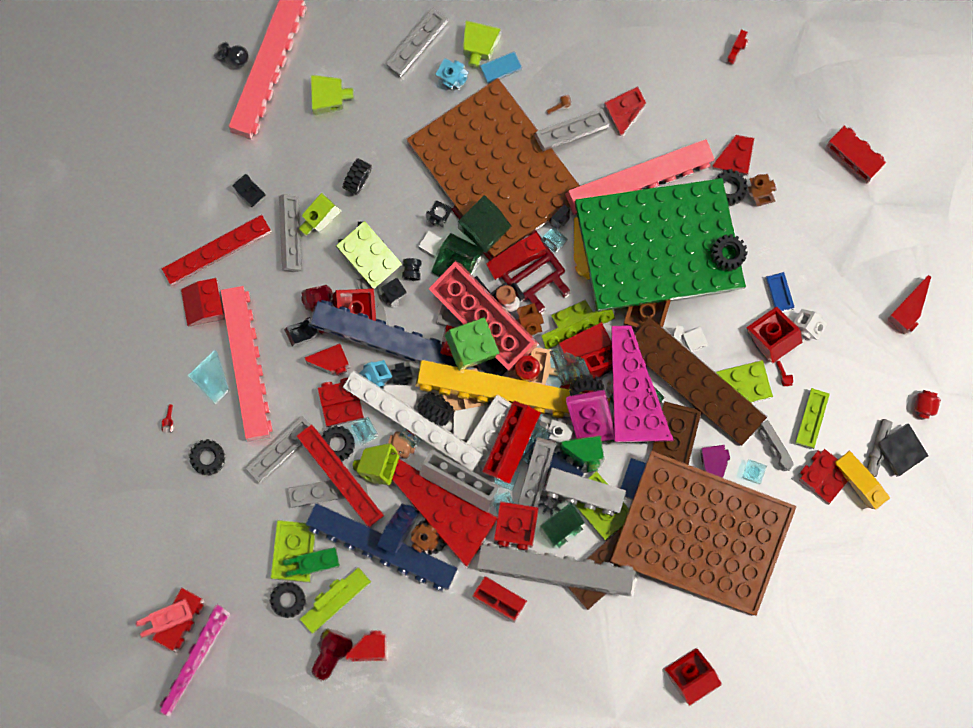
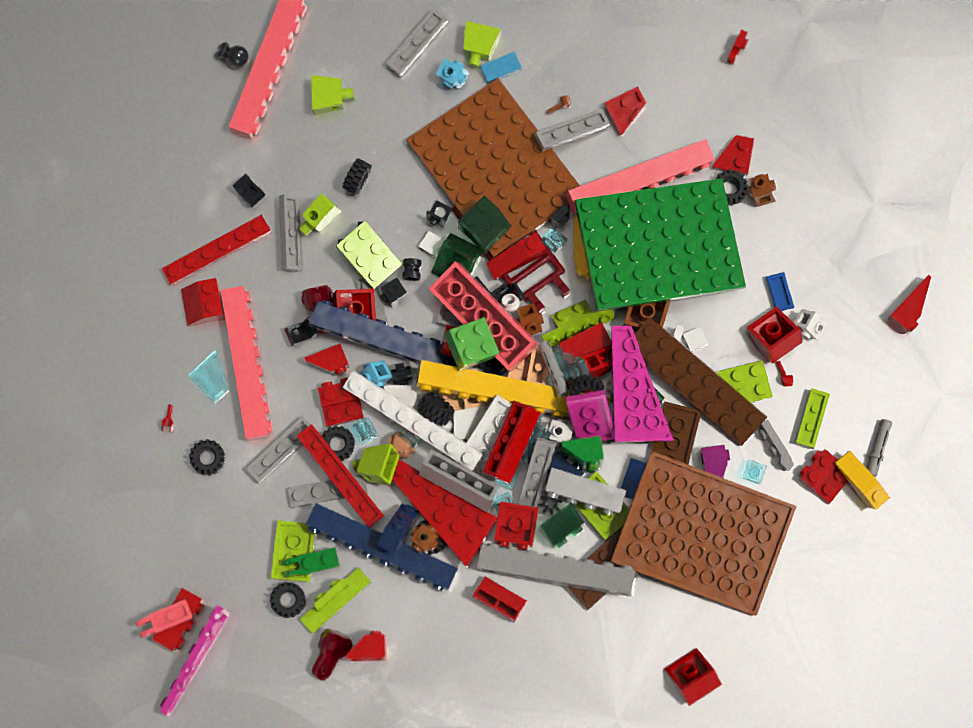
(505, 294): nougat tile -> none
(524, 363): red head -> none
(556, 376): none -> light grey pin
(737, 245): black tyre -> none
(856, 153): red brick -> none
(902, 450): black tile -> none
(927, 404): red head -> none

